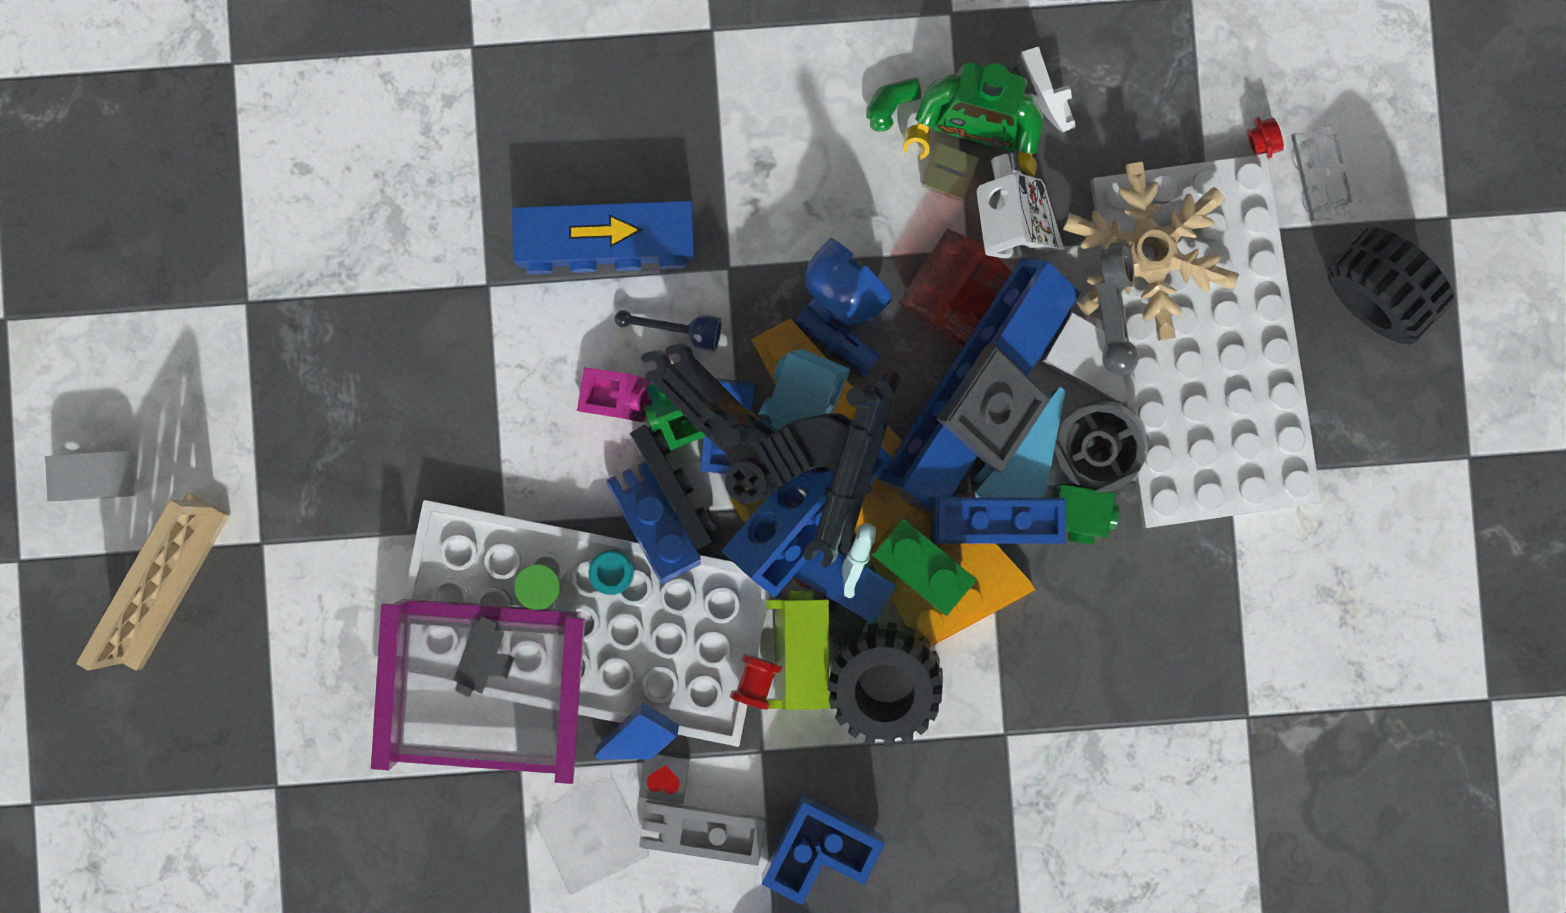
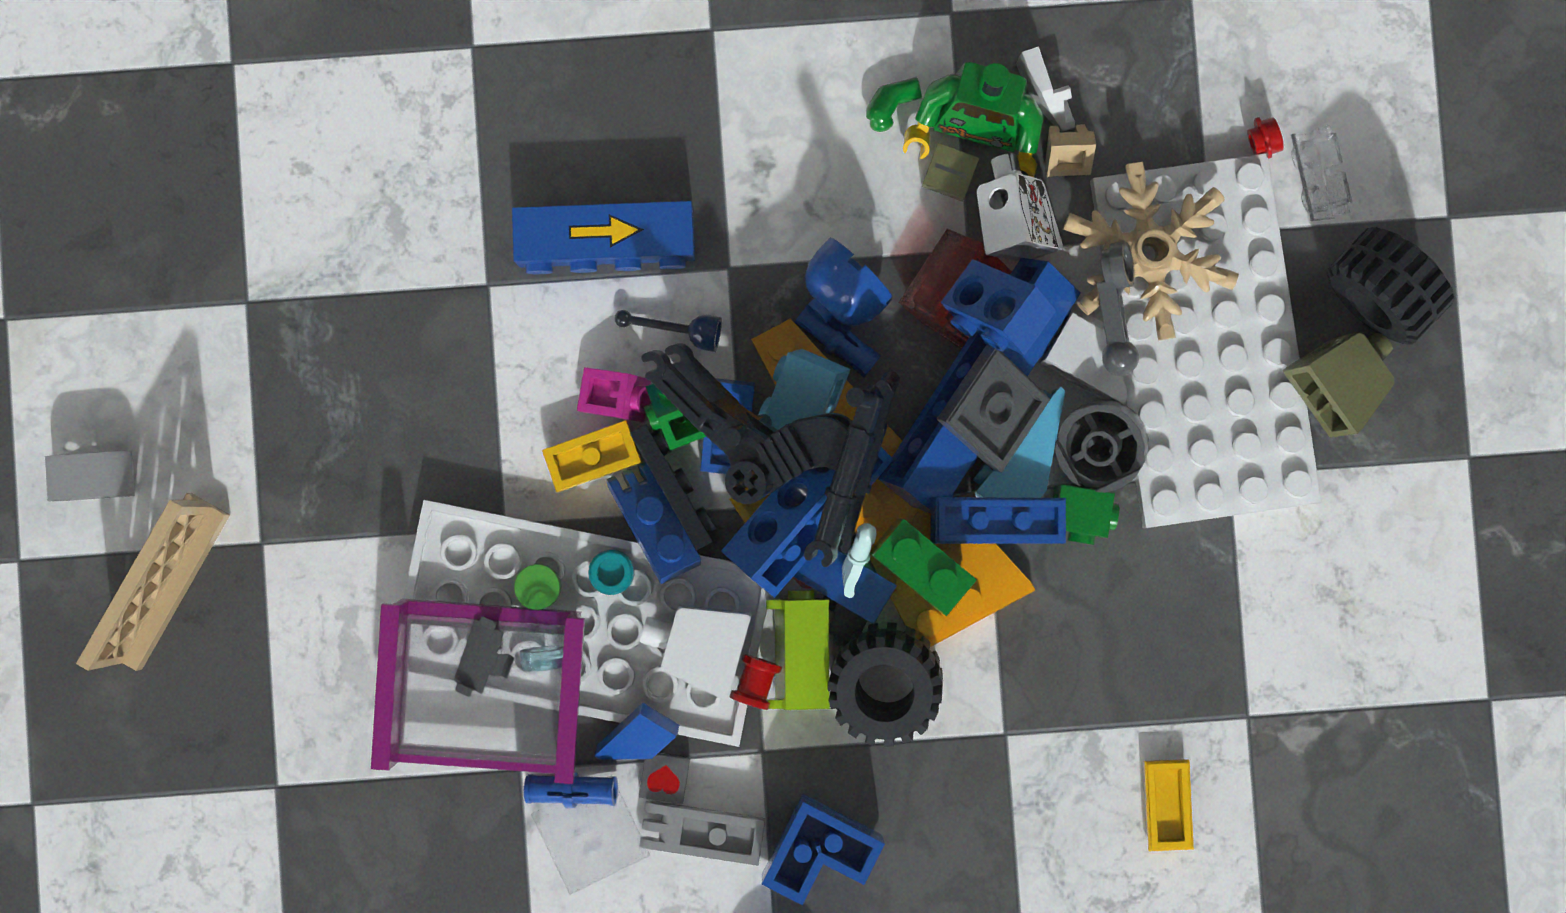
(541, 658): none -> clear light blue tile
(583, 790): none -> blue pin
(591, 456): none -> yellow plate
(700, 646): none -> white torso
(998, 308): none -> blue brick
(1070, 152): none -> tan tile
(1168, 805): none -> yellow tile
(1344, 381): none -> olive torso

